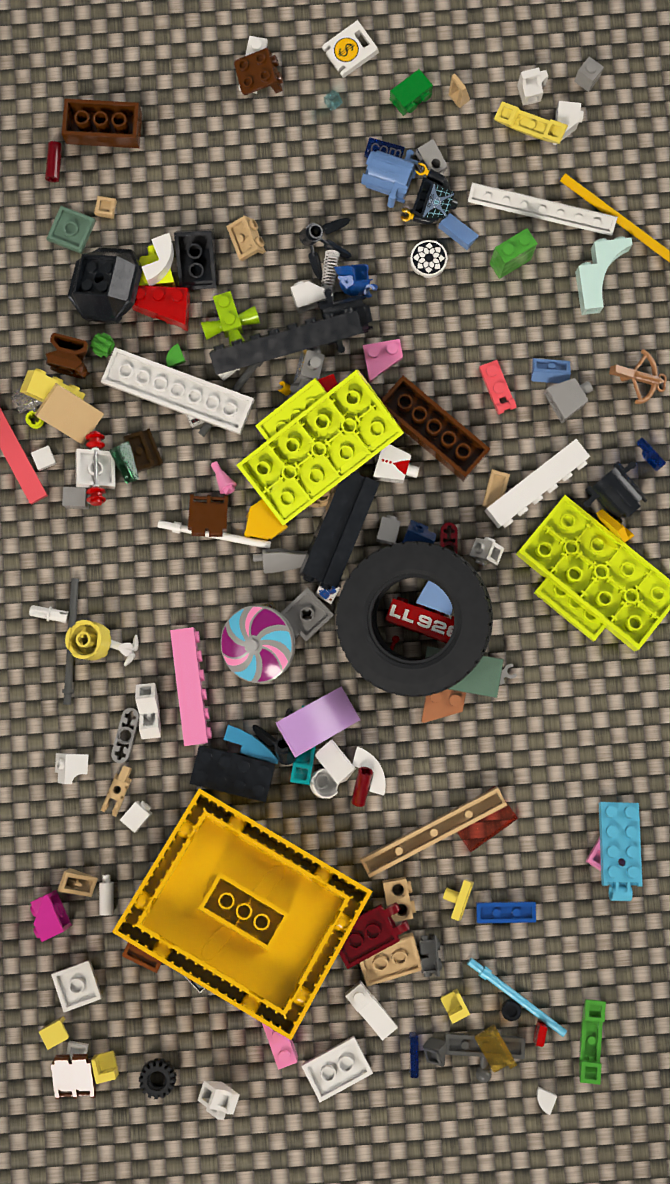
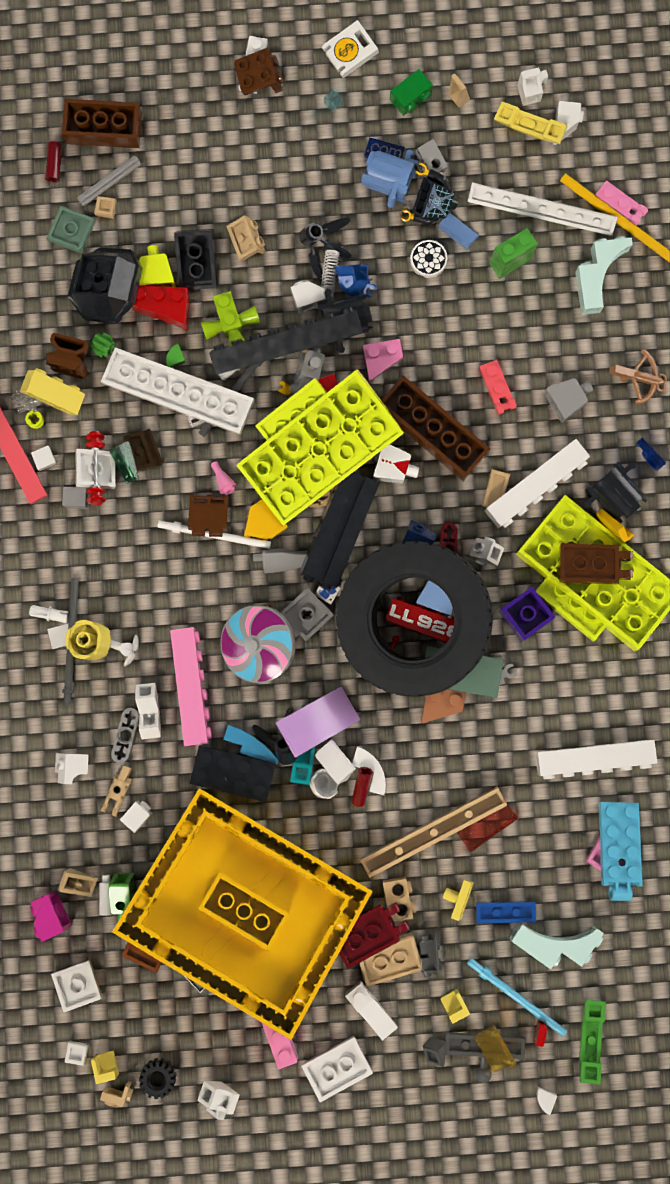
(54, 1033): light yellow panel -> none
(57, 636): none -> white sticker
(69, 413): tan tile -> none
(73, 1076): plate -> none
(108, 181): none -> light grey axle
(115, 1097): none -> tan bracket
(121, 892): none -> bright green torso
(157, 270): white brick -> none
(388, 530): light grey brick -> none
(413, 1055): clear blue tile -> none
(511, 1010): black tile -> none
(526, 614): none -> dark purple brick
(548, 948): none -> light aqua arch
(550, 370): medium blue slope -> none
(588, 74): light grey brick -> none
(593, 564): none -> reddish brown tile
(596, 758): none -> white brick
(621, 202): none -> bright pink plate

